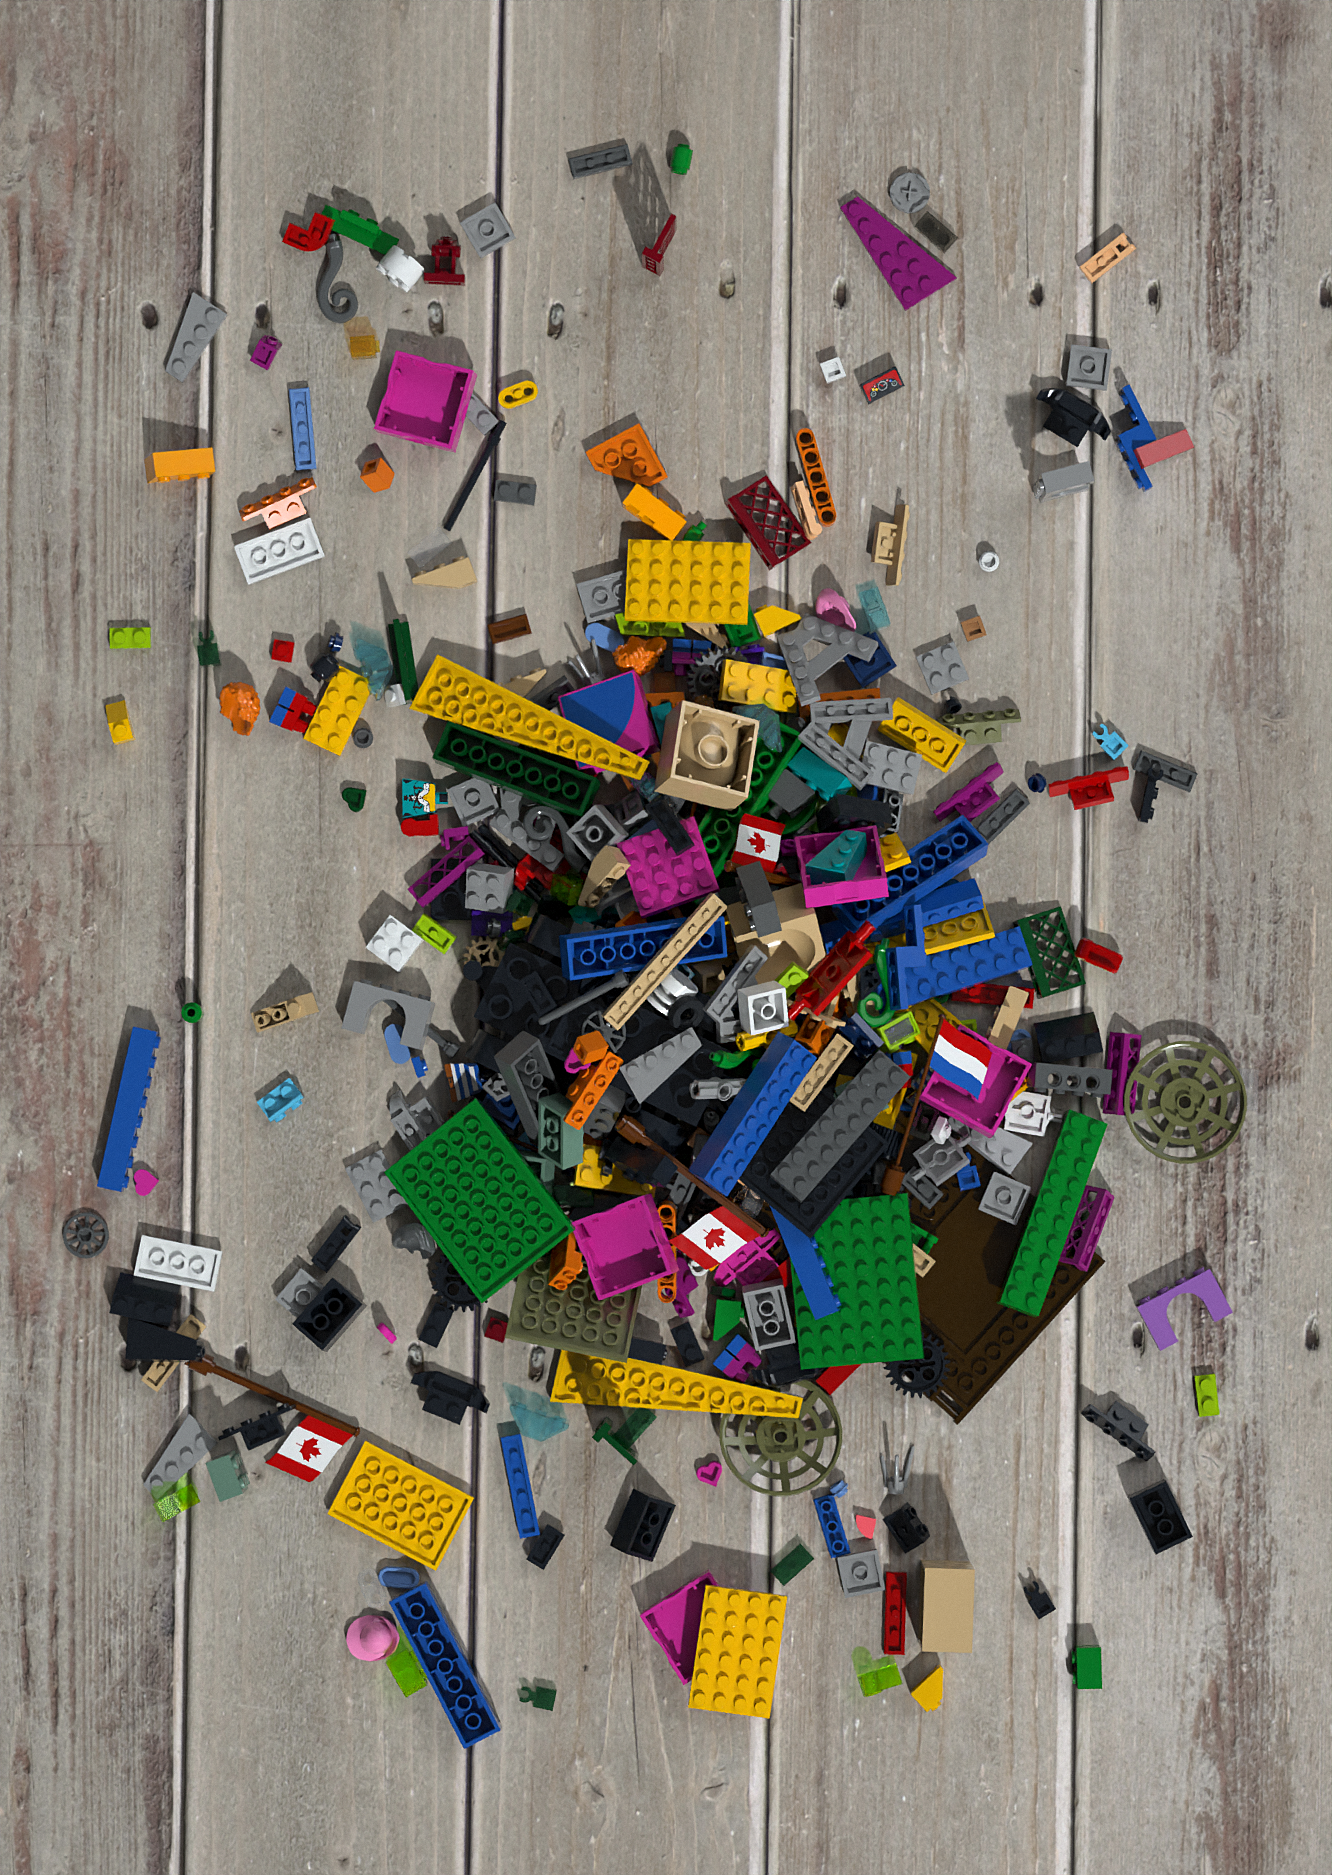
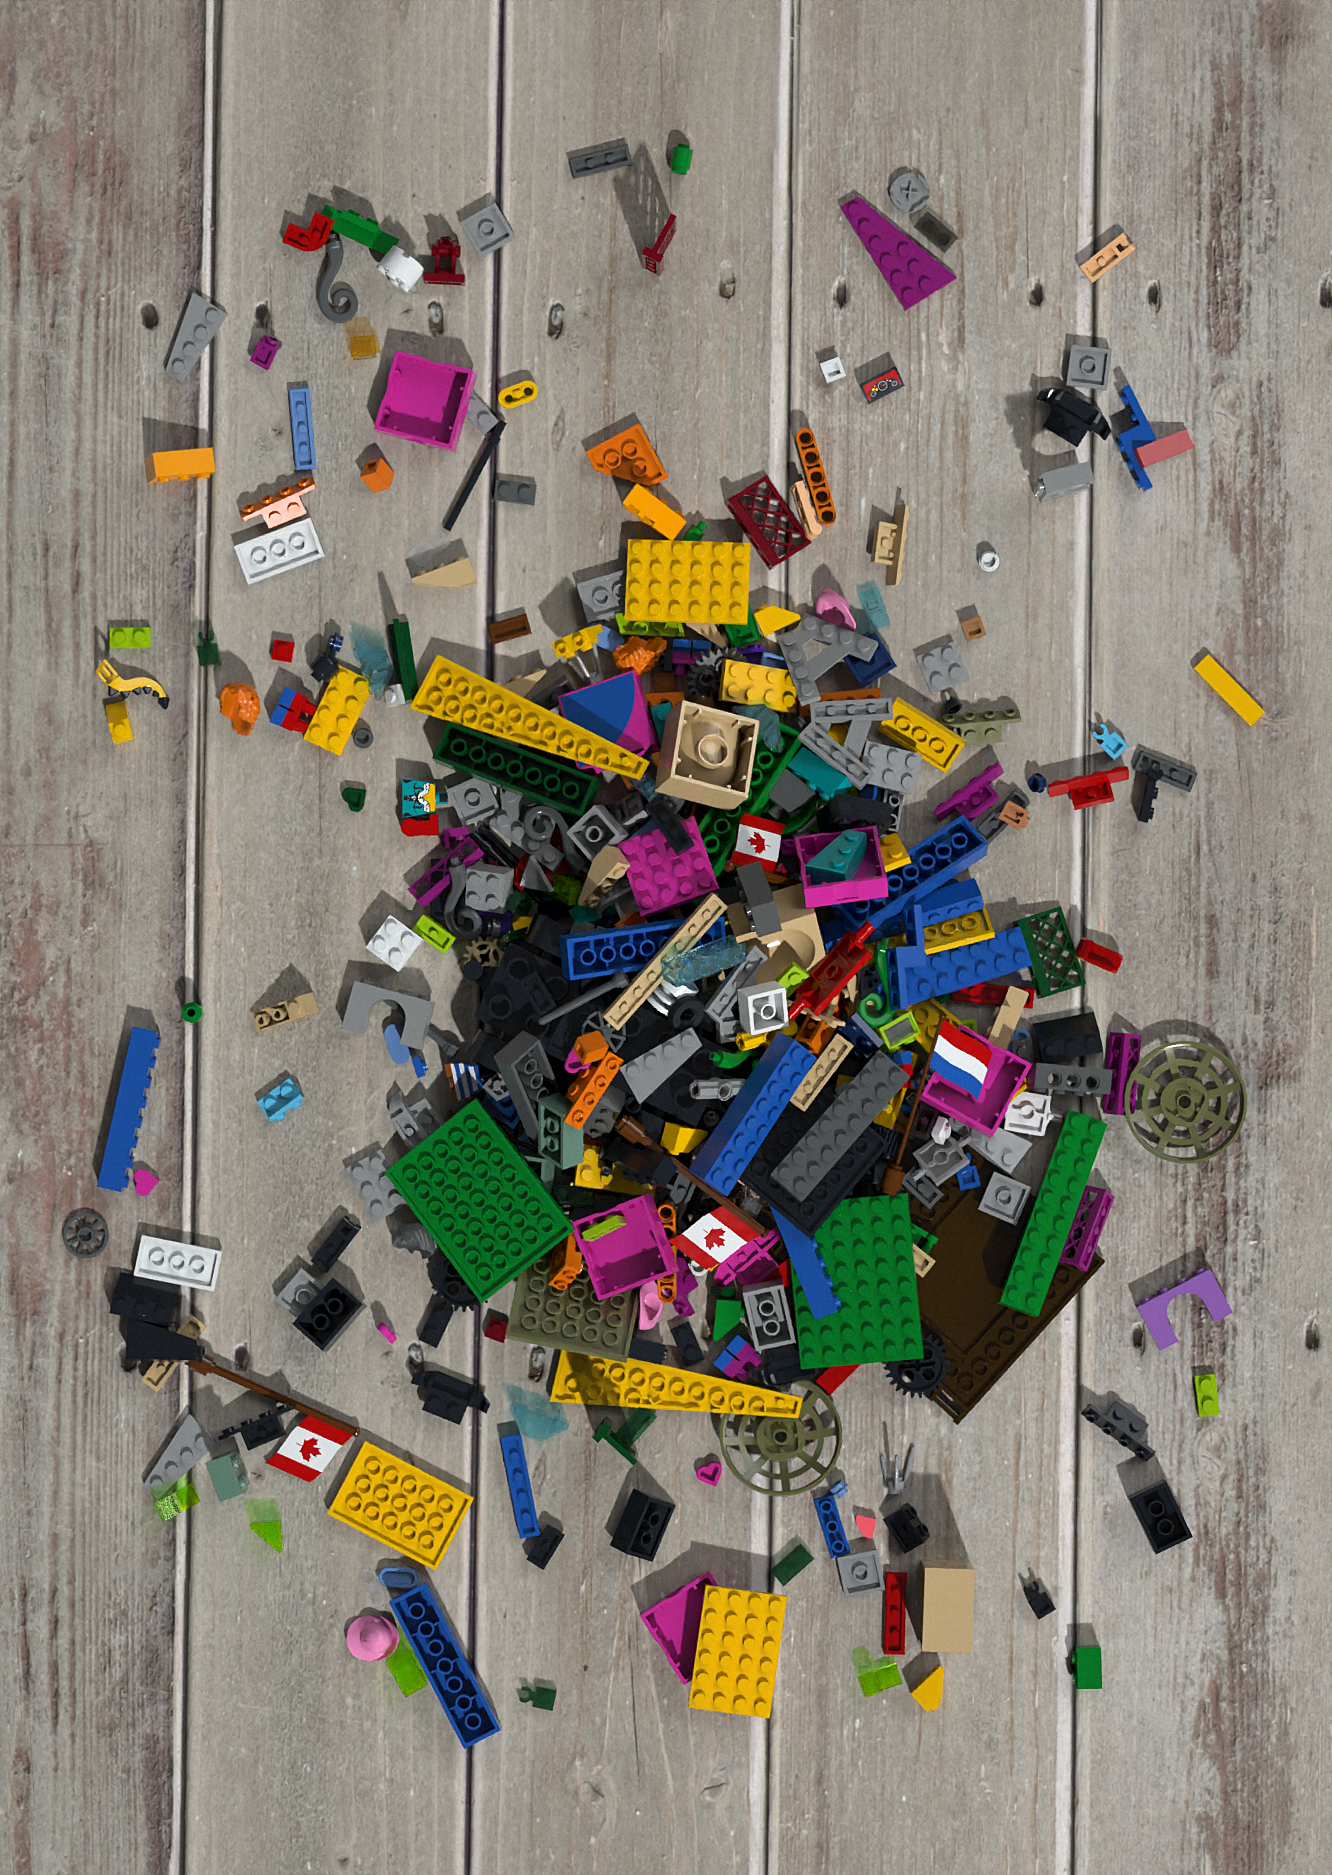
(134, 685): none -> yellow piece
(271, 1532): none -> clear neon green slope
(459, 877): none -> dark grey plant
(534, 877): none -> flat silver slope
(581, 639): none -> yellow plate
(598, 1230): none -> lime plate
(649, 1306): none -> bright pink hat
(681, 1137): none -> yellow slope
(703, 961): none -> clear light blue brick
(1014, 815): none -> nougat bracket
(1229, 690): none -> yellow tile

